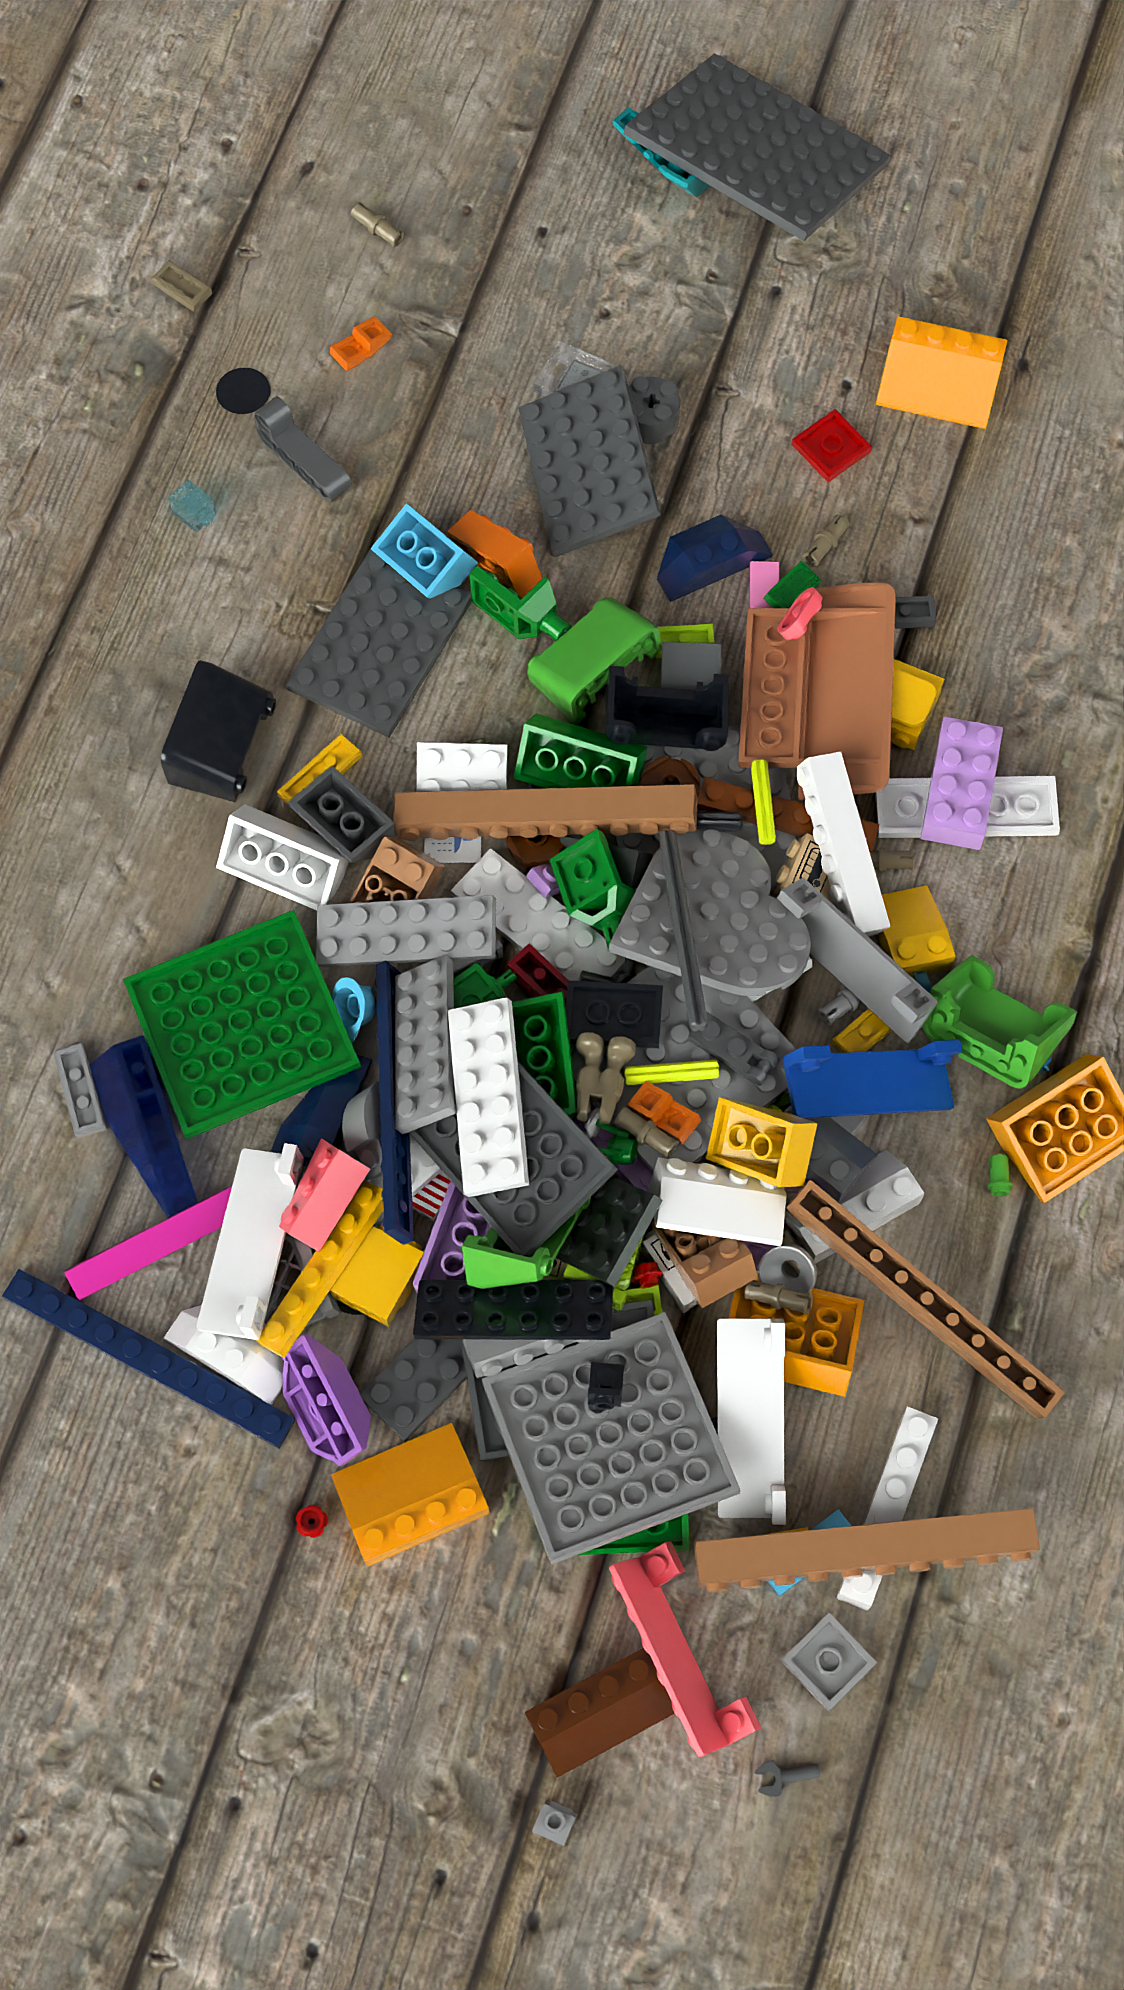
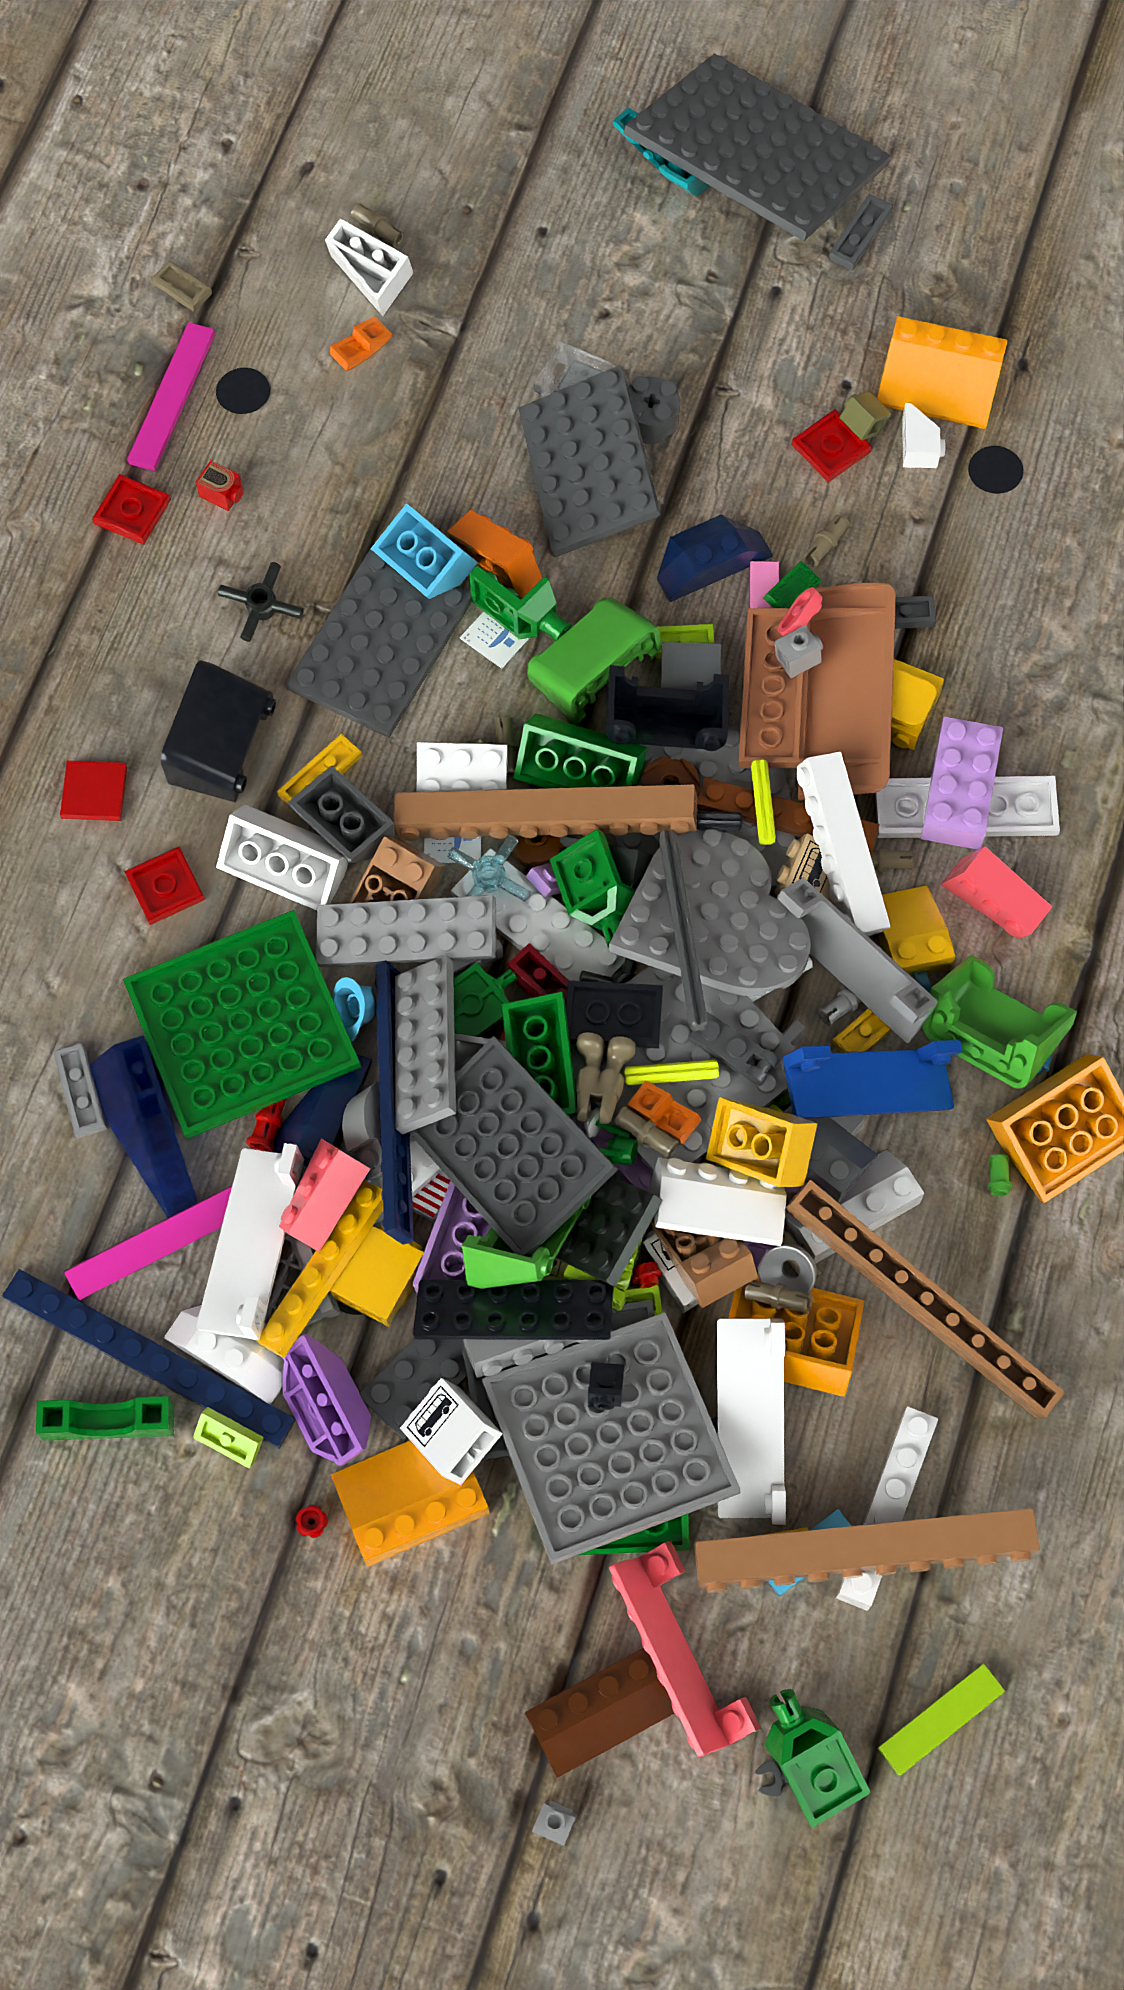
(93, 790): none -> red tile
(105, 1421): none -> green arch
(131, 509): none -> red tile
(164, 885): none -> red tile
(171, 397): none -> dark pink tile
(192, 506): clear light blue brick -> none
(220, 485): none -> red brick
(228, 1437): none -> plate
(258, 592): none -> pearl dark grey bar
(266, 1120): none -> red pin
(298, 451): dark grey beam -> none
(369, 263): none -> white wedge
(451, 1431): none -> white brick
(488, 1097): white plate -> none
(491, 863): none -> clear light blue bar
(492, 640): none -> white sticker
(504, 735): none -> dark tan pin
(794, 1032): none -> light grey tile
(798, 651): none -> light grey brick
(813, 1759): none -> green plate
(828, 1661): light grey plate -> none
(860, 232): none -> dark grey plate
(864, 415): none -> olive brick
(920, 439): none -> white slope
(941, 1720): none -> lime tile
(995, 469): none -> black sticker
(997, 892): none -> coral wedge

